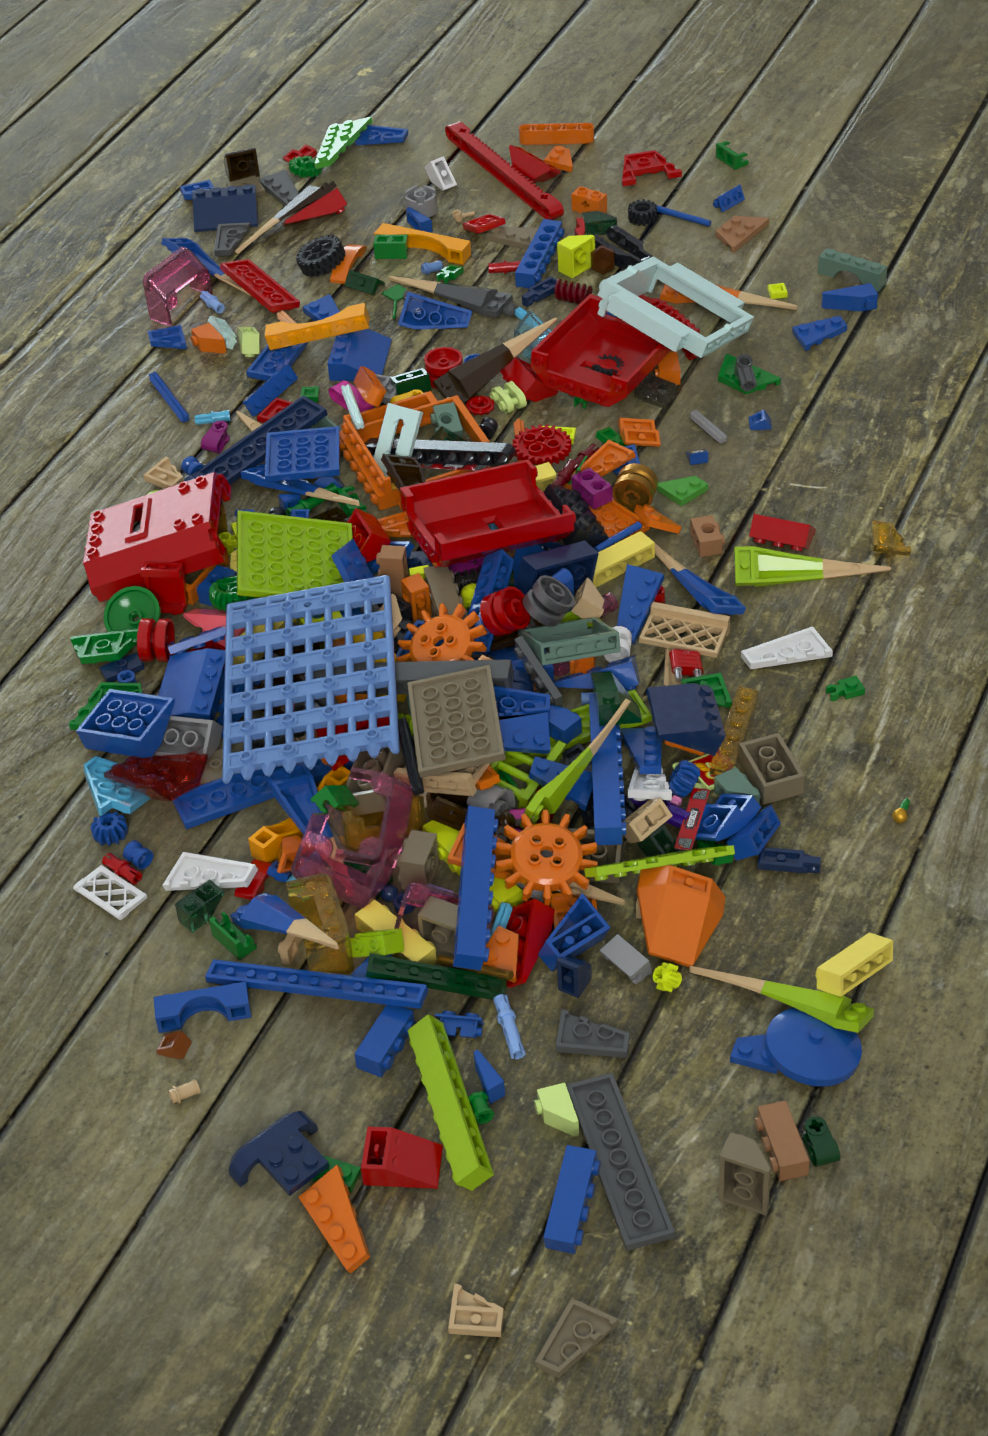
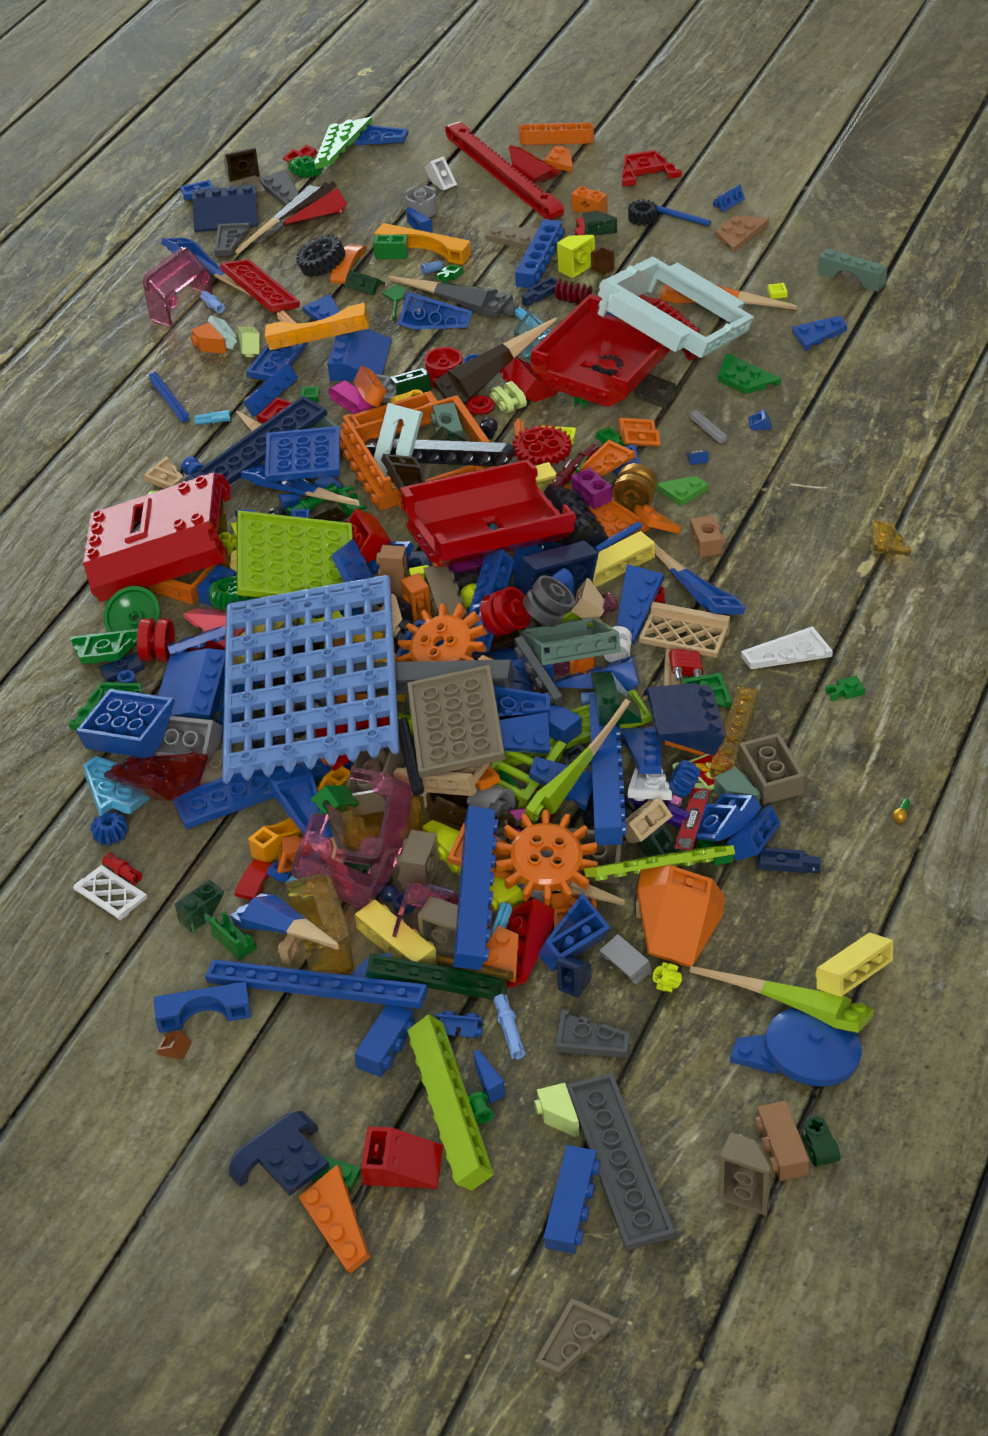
(138, 854): blue wheel -> none
(168, 337): blue wing -> none
(168, 585): red panel -> none
(184, 1091): tan pin -> none
(196, 869): white wing -> none
(216, 437): magenta piece -> none
(352, 407): light aqua axle -> none
(377, 942): lime window -> none
(395, 525): orange wing -> none
(455, 467): sticker -> none
(459, 217): tan hand -> none
(474, 1315): tan wing -> none
(484, 223): red tile -> none
(503, 267): red pin -> none
(631, 244): black piece -> none
(669, 368): orange slope -> none
(729, 156): green hinge -> none
(745, 373): dark grey piece -> none
(769, 567): lime plate -> none
(781, 532): red slope -> none
(851, 298): blue slope -> none

